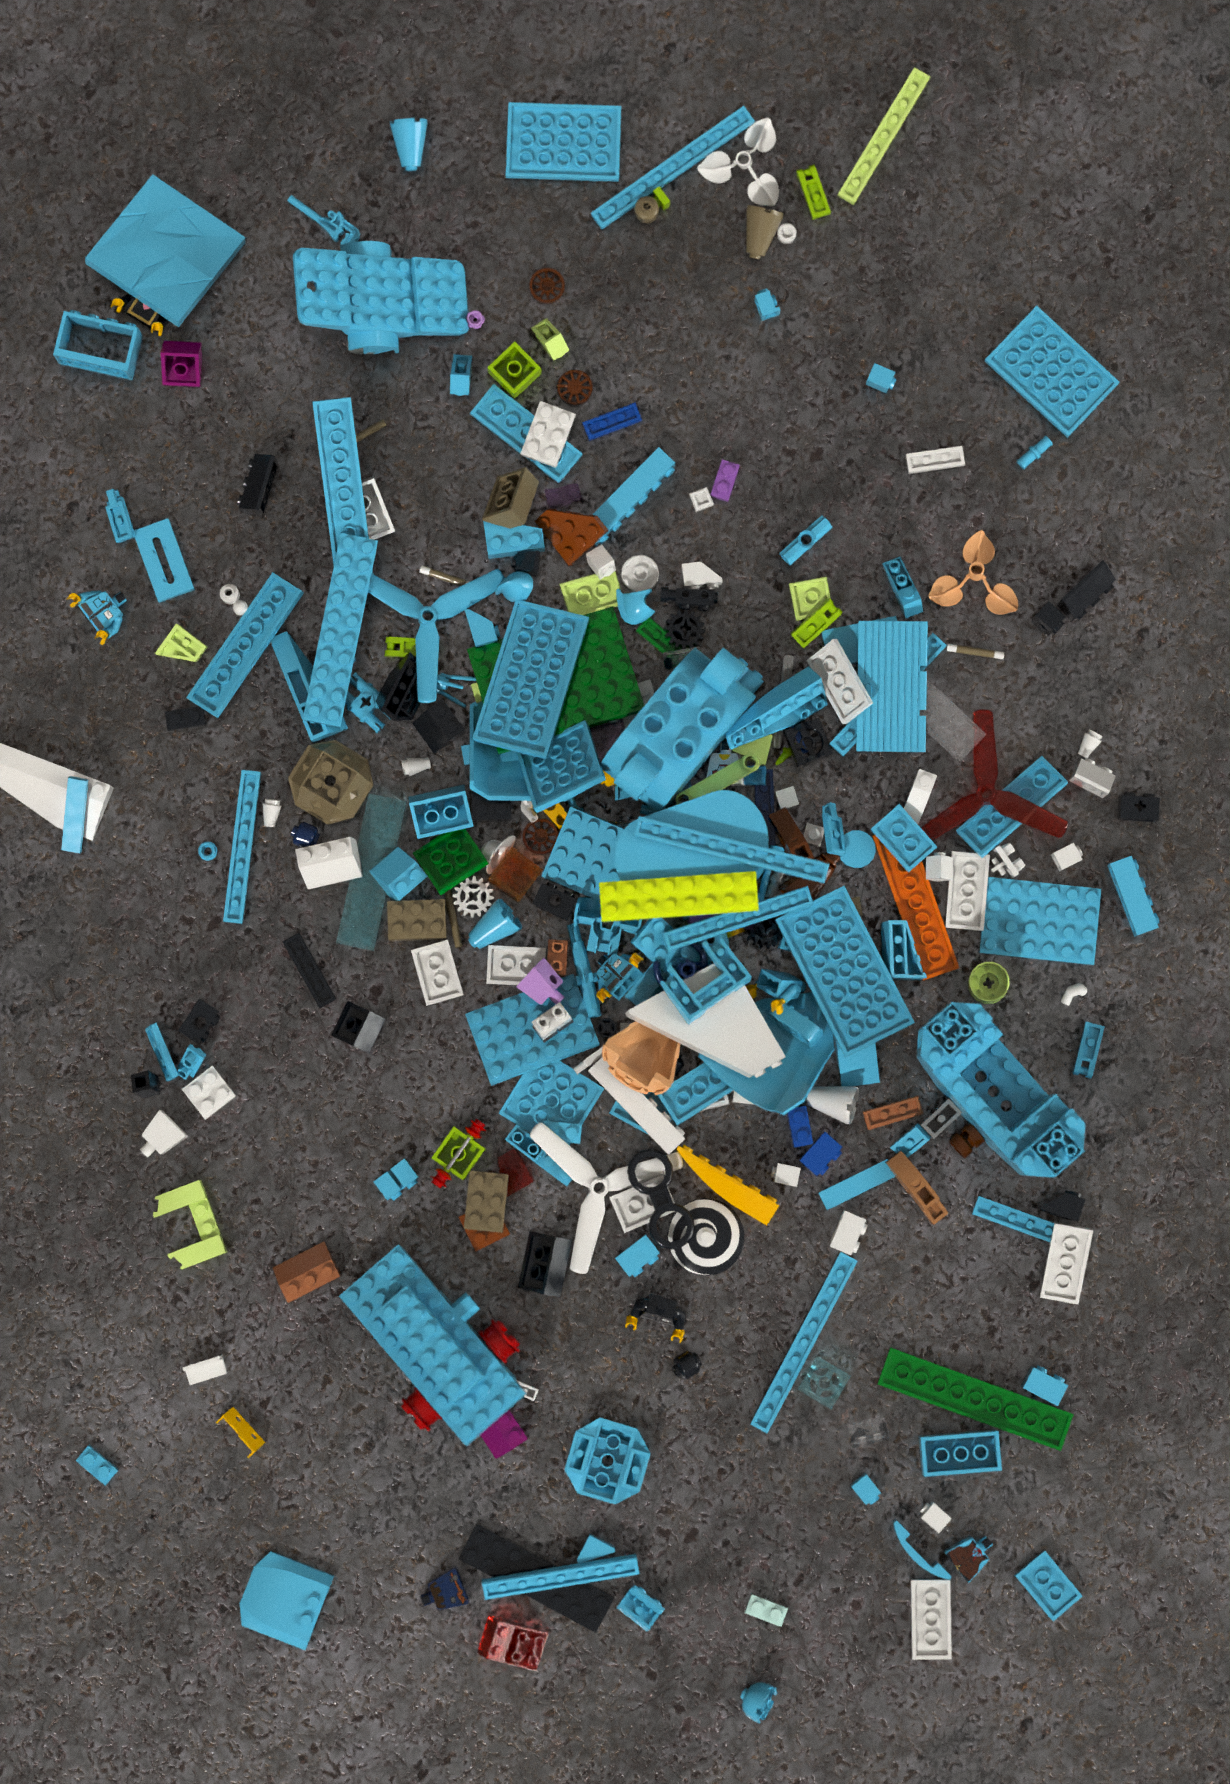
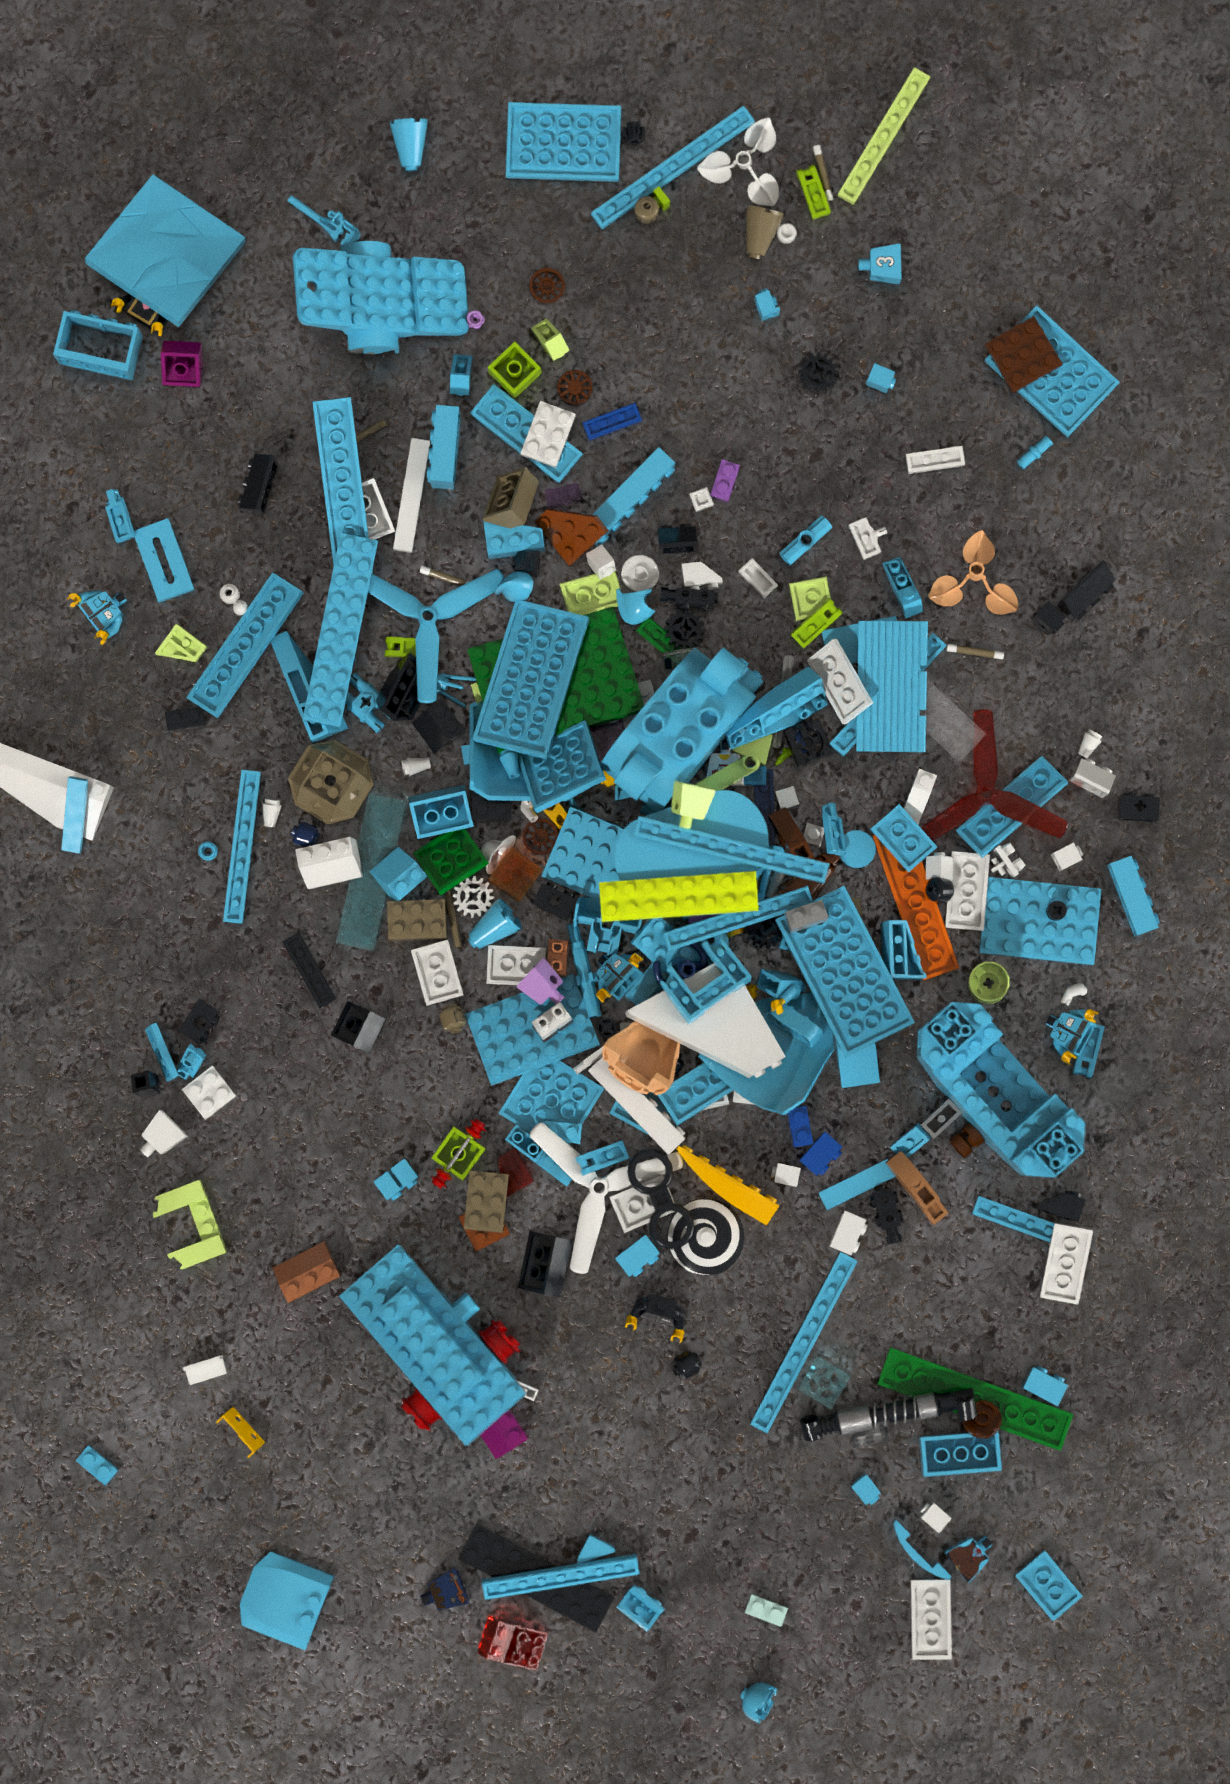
(411, 495): none -> white tile
(445, 447): none -> medium azure brick
(452, 1018): none -> dark tan head
(481, 629): medium azure slope -> none
(510, 762): none -> medium azure cone
(602, 1157): none -> medium azure plate
(609, 1482): medium azure piece -> none
(634, 132): none -> black gear
(677, 539): none -> black slope
(690, 802): none -> yellowish green torso
(758, 578): none -> white tile
(806, 916): none -> light grey brick
(811, 376): none -> black gear
(823, 173): none -> dark tan bar
(835, 1101): white cone -> none
(862, 1418): none -> black piece
(866, 537): none -> white plate
(883, 264): none -> medium azure torso
(885, 1209): none -> black brick
(892, 1112): nougat tile -> none
(939, 890): none -> black head
(987, 1421): none -> reddish brown tile
(1023, 354): none -> reddish brown plate
(1053, 912): none -> black wheel
(1071, 1032): none -> medium azure torso

